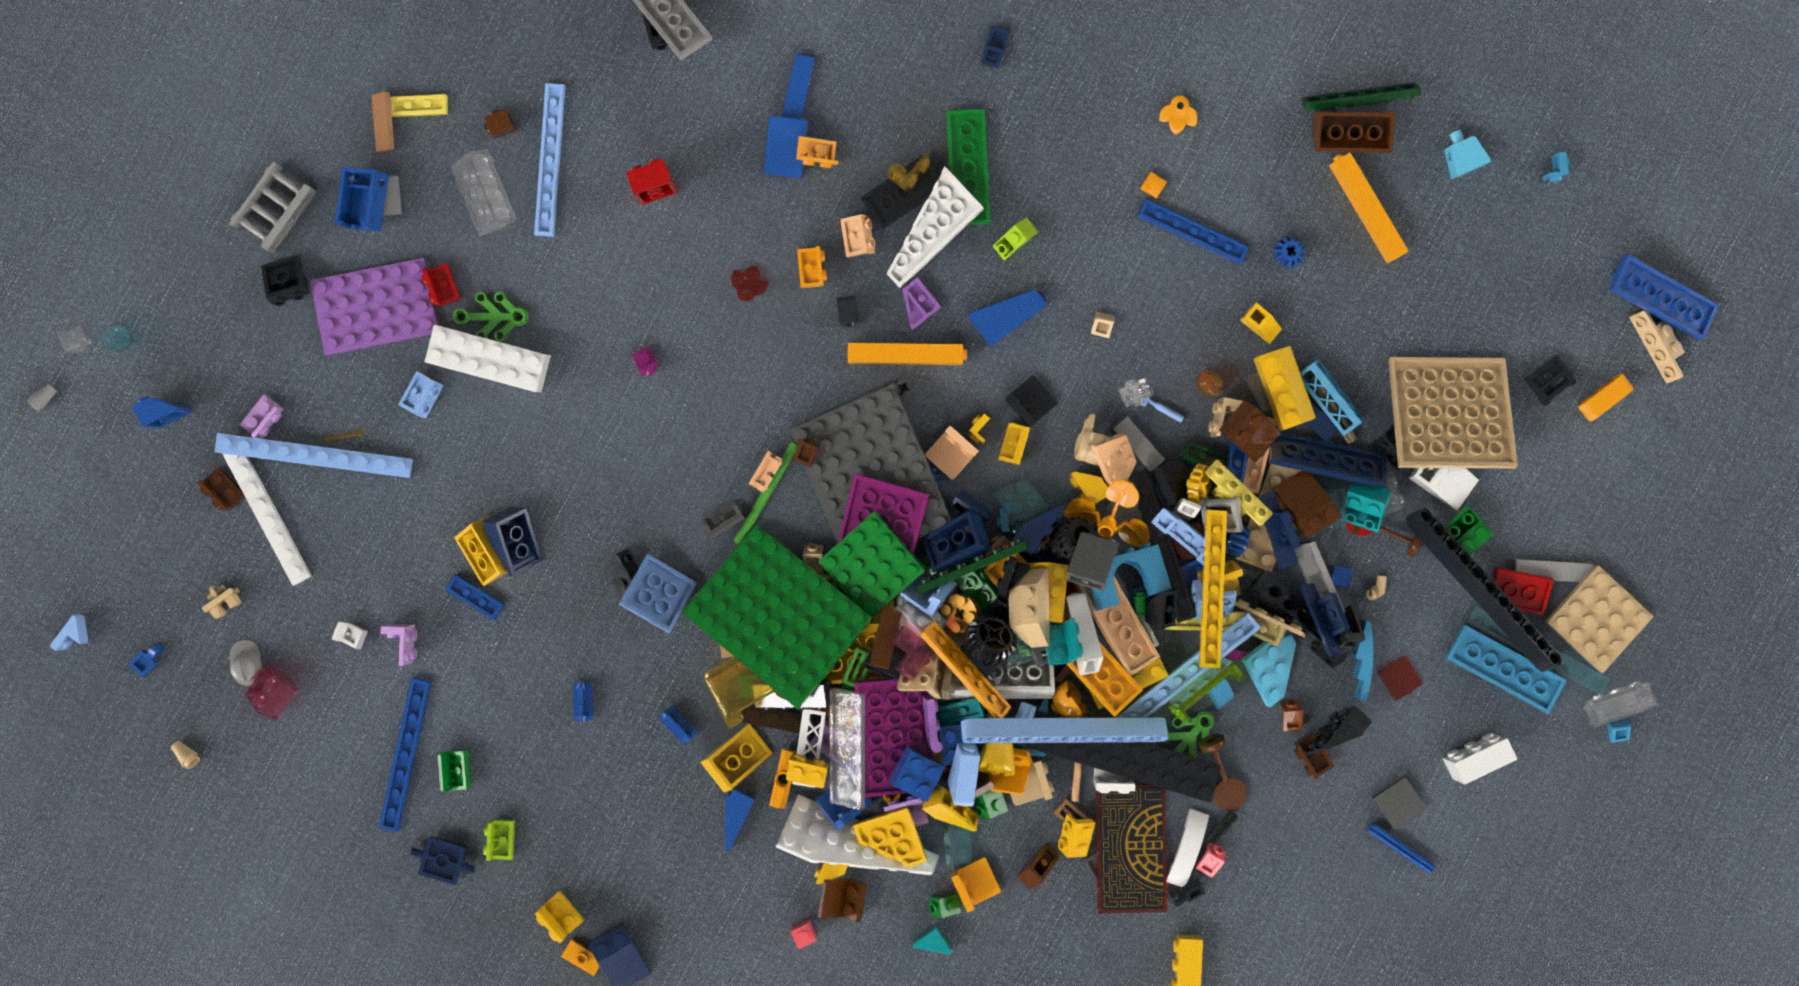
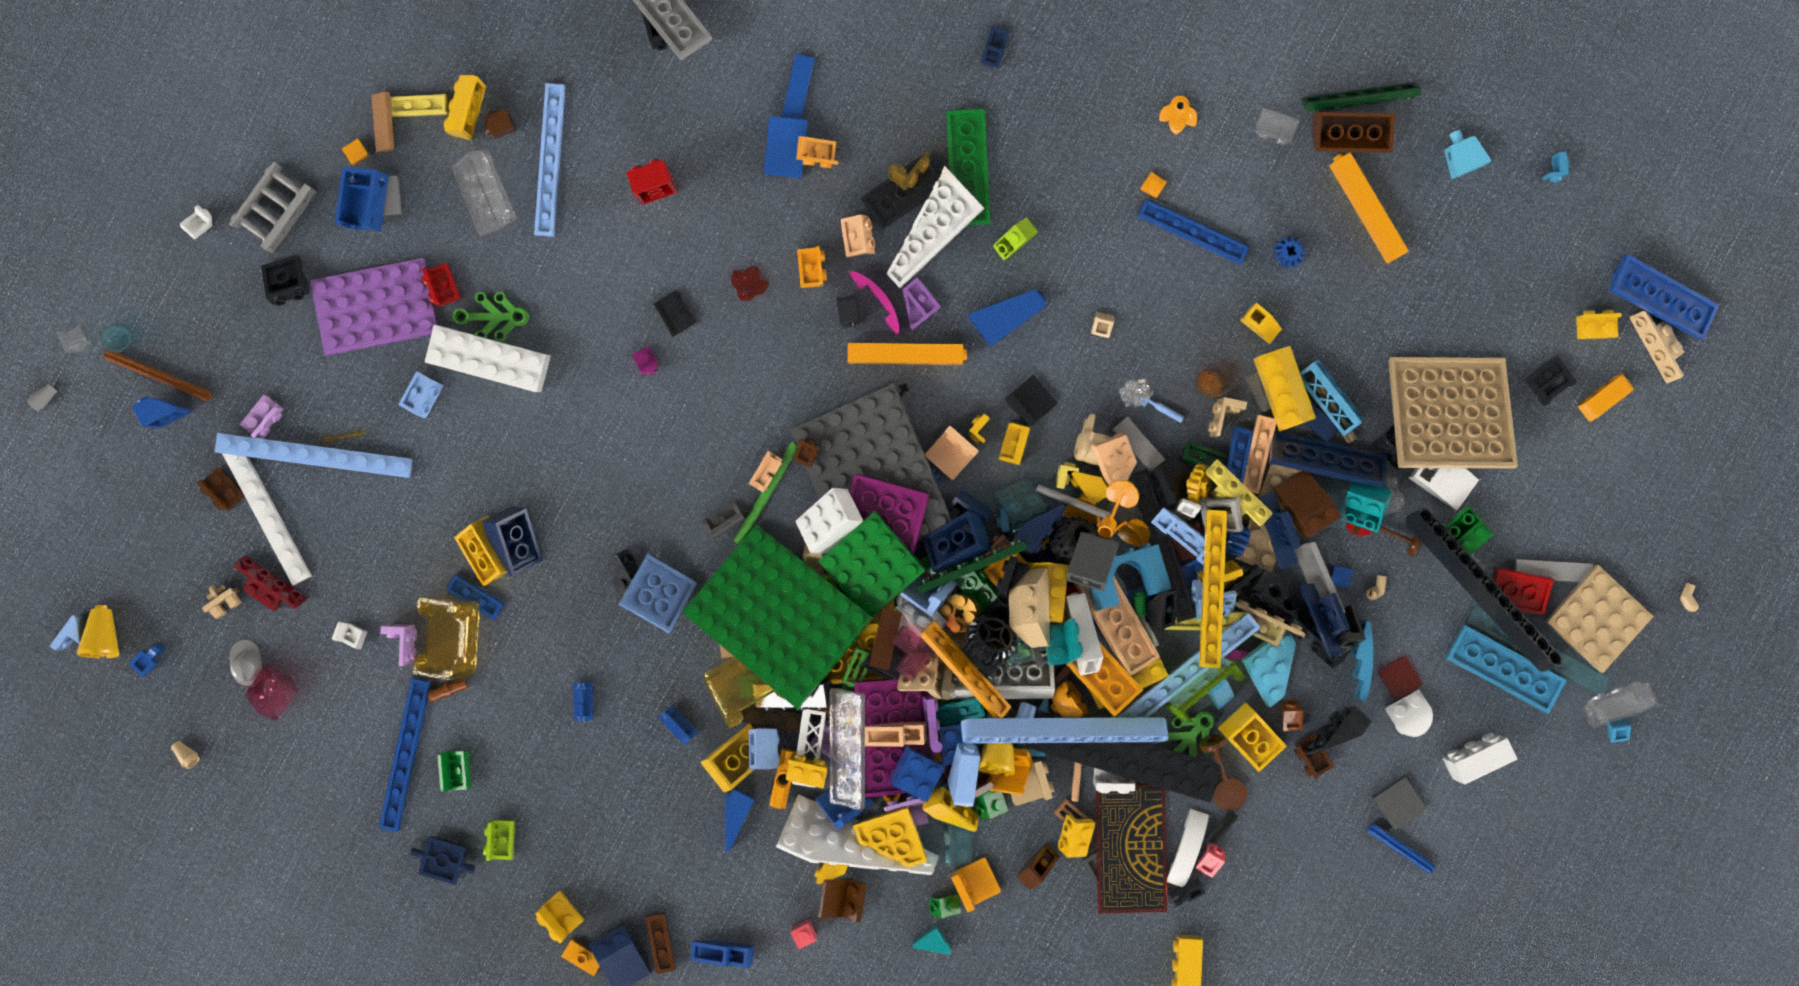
(99, 635): none -> yellow cone
(158, 375): none -> dark orange axle
(197, 223): none -> white bracket
(266, 586): none -> dark red bracket
(355, 152): none -> light orange tile
(447, 689): none -> dark orange pin
(449, 638): none -> clear yellow windscreen
(465, 107): none -> yellow slope
(660, 942): none -> reddish brown plate
(675, 313): none -> black plate
(722, 953): none -> blue slope
(763, 749): none -> light blue brick
(829, 521): none -> white brick
(862, 282): none -> dark pink slope
(896, 734): none -> light nougat slope
(1062, 477): none -> light yellow bracket
(1072, 501): none -> light grey bar
(1245, 580): none -> black pin
(1250, 431): reddish brown slope -> none
(1252, 737): none -> yellow slope
(1276, 125): none -> clear bracket
(1411, 714): none -> white slope
(1597, 325): none -> yellow bracket
(1687, 599): none -> tan arm

